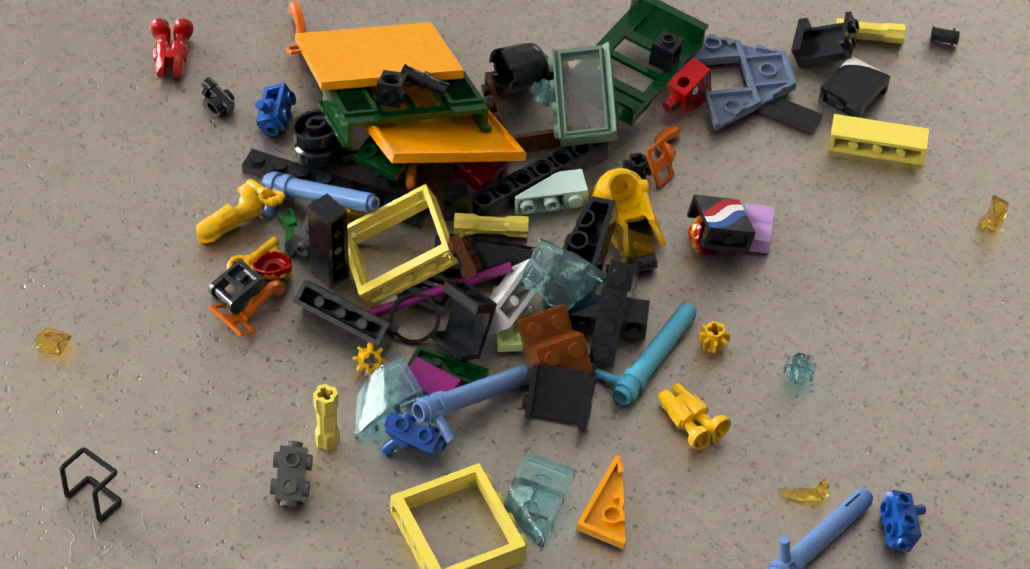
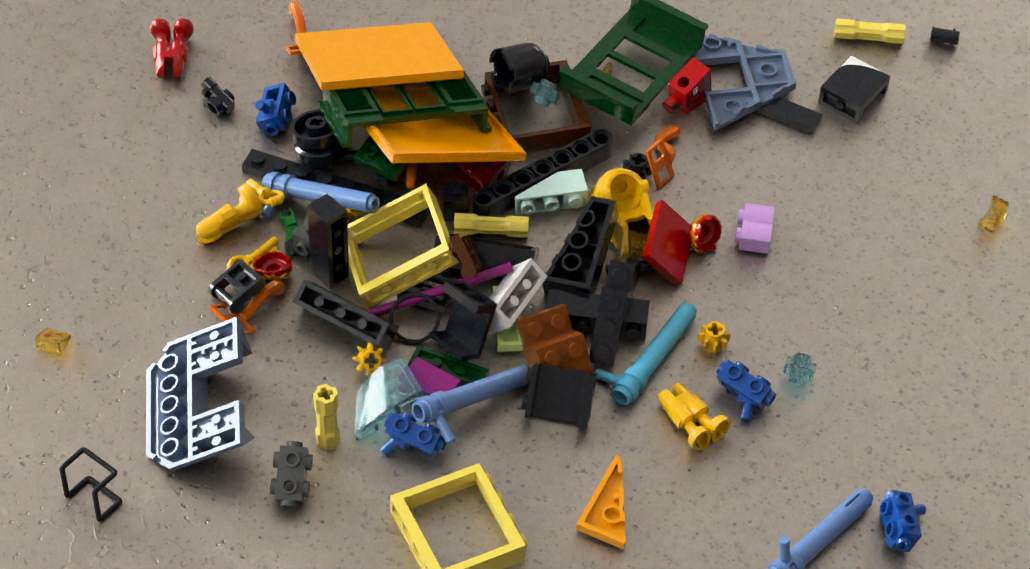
(177, 412): none -> sand blue slope
(391, 88): black brick -> none
(425, 81): black pin -> none
(538, 494): clear light blue slope -> none
(560, 275): clear light blue slope -> none
(583, 95): window -> none
(666, 51): black brick -> none
(668, 243): none -> red tile
(725, 223): black panel -> none
(750, 390): none -> blue brick
(807, 494): clear yellow bar -> none
(824, 42): black panel -> none
(878, 139): light yellow brick -> none

